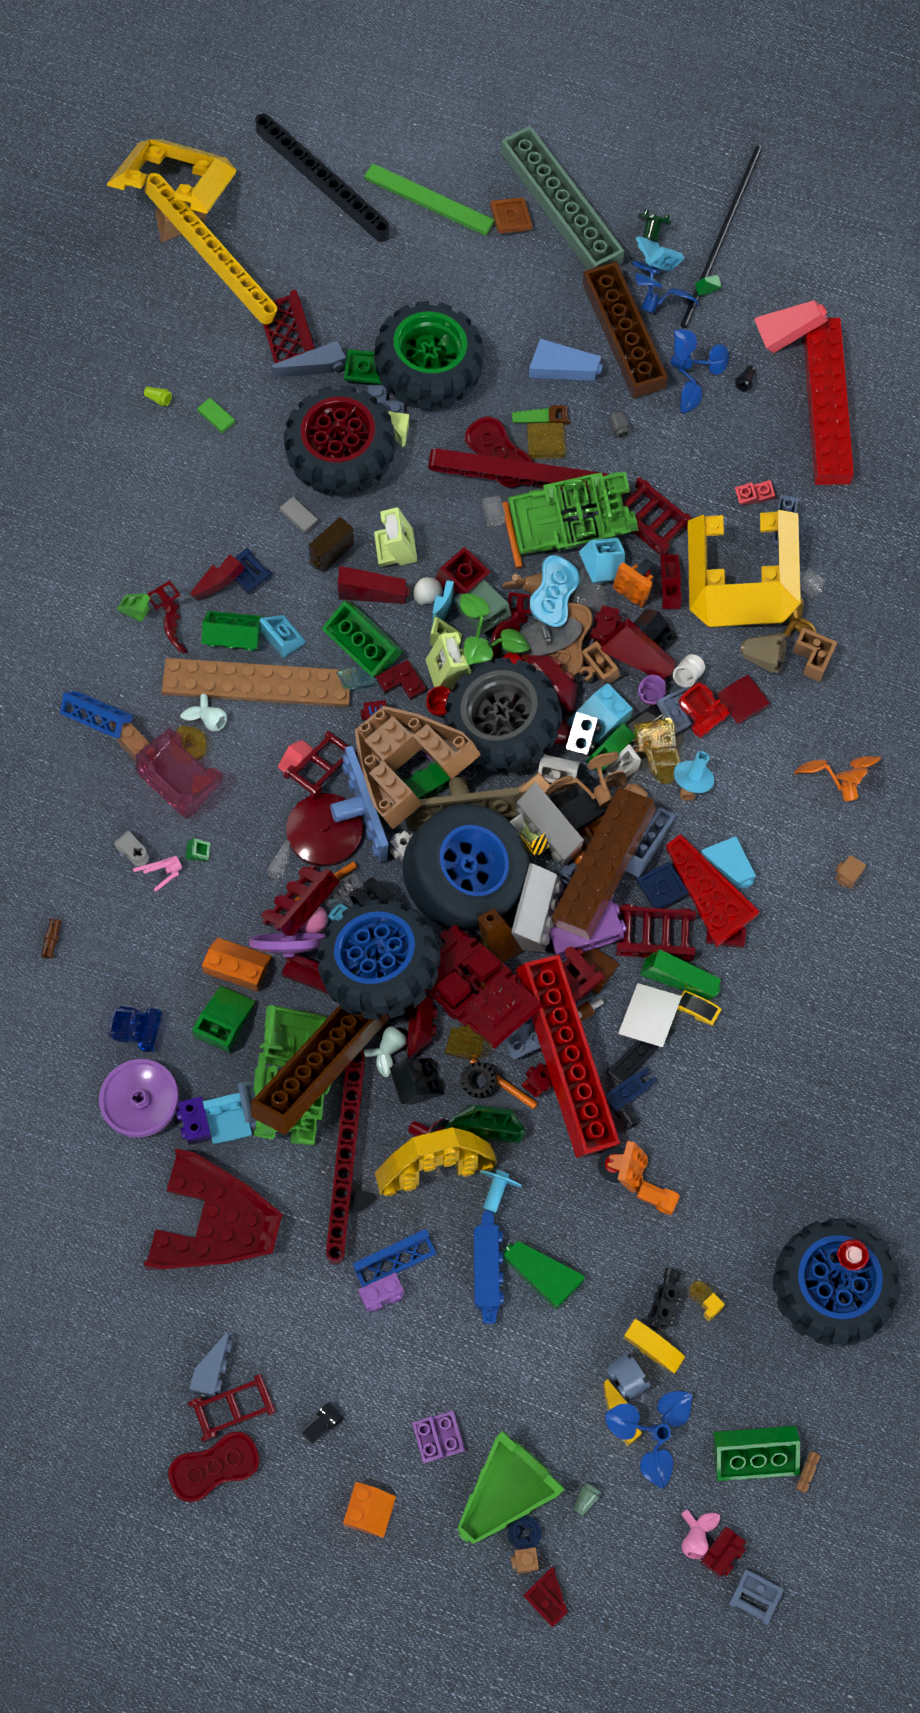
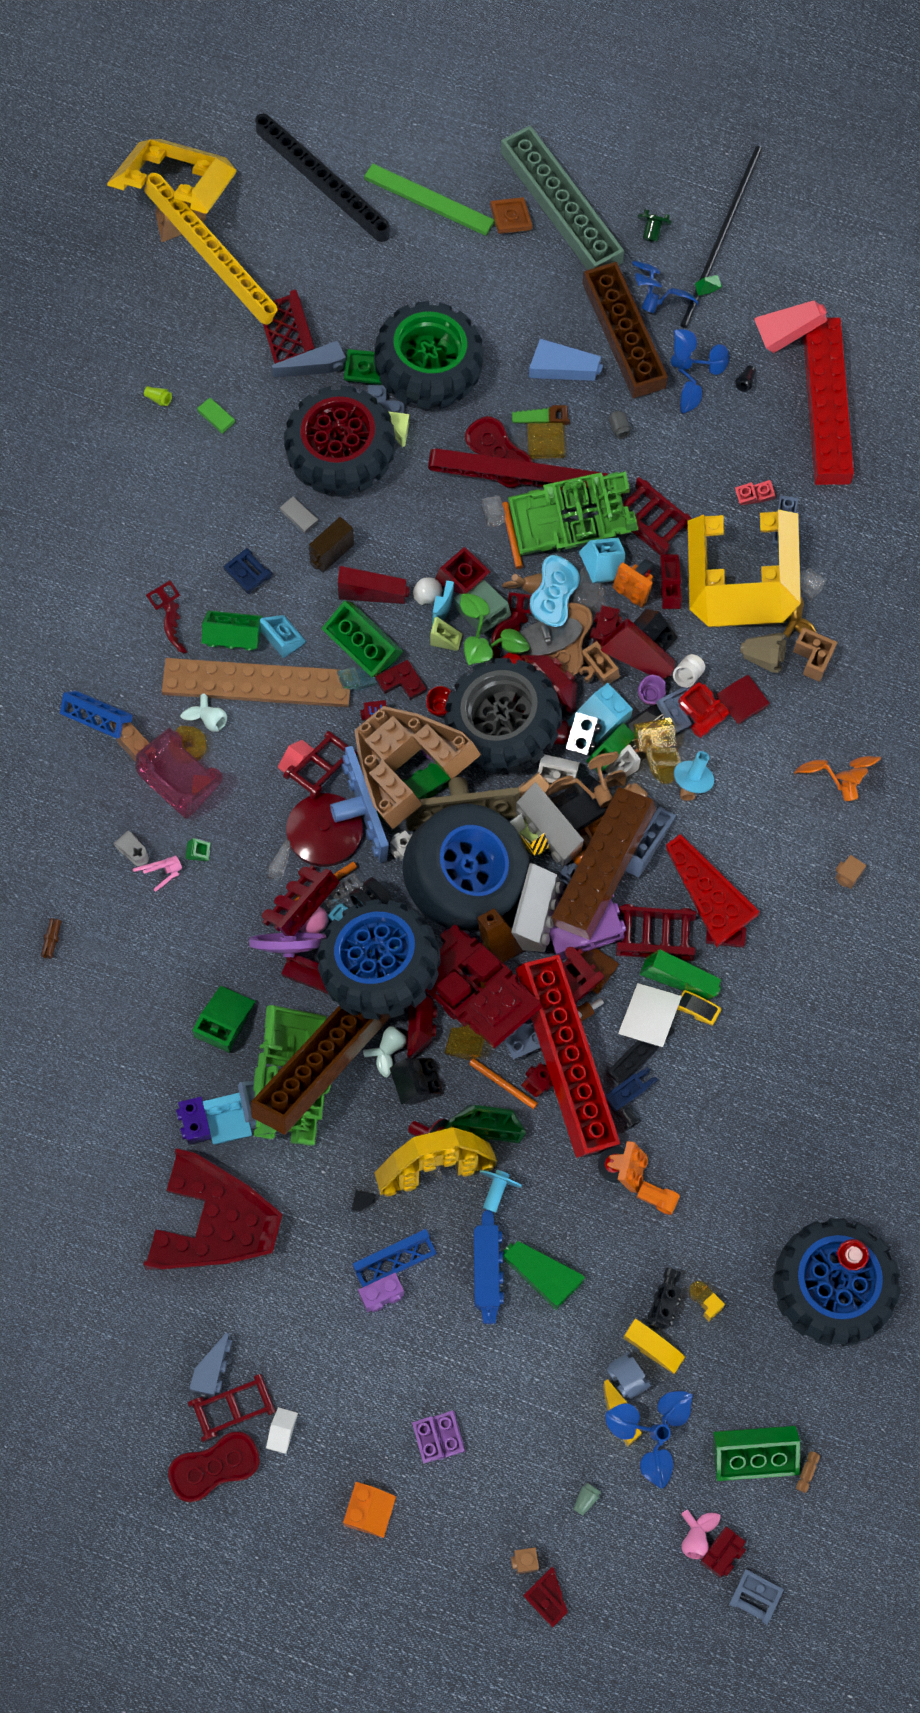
(127, 1086): medium lavender dish -> none
(132, 1025): clear blue piece -> none
(135, 606): bright green slope -> none
(217, 578): dark red slope -> none
(236, 964): orange slope -> none
(281, 1430): none -> white slope
(326, 1419): black piece -> none
(345, 1164): dark red beam -> none
(395, 542): yellowish green brick -> none
(447, 661): yellowish green brick -> none
(467, 1074): black tyre -> none
(506, 1490): bright green cone -> none
(526, 1523): dark blue gear -> none
(659, 256): medium azure bracket -> none
(662, 886): dark blue plate -> none
(731, 862): medium azure slope -> none

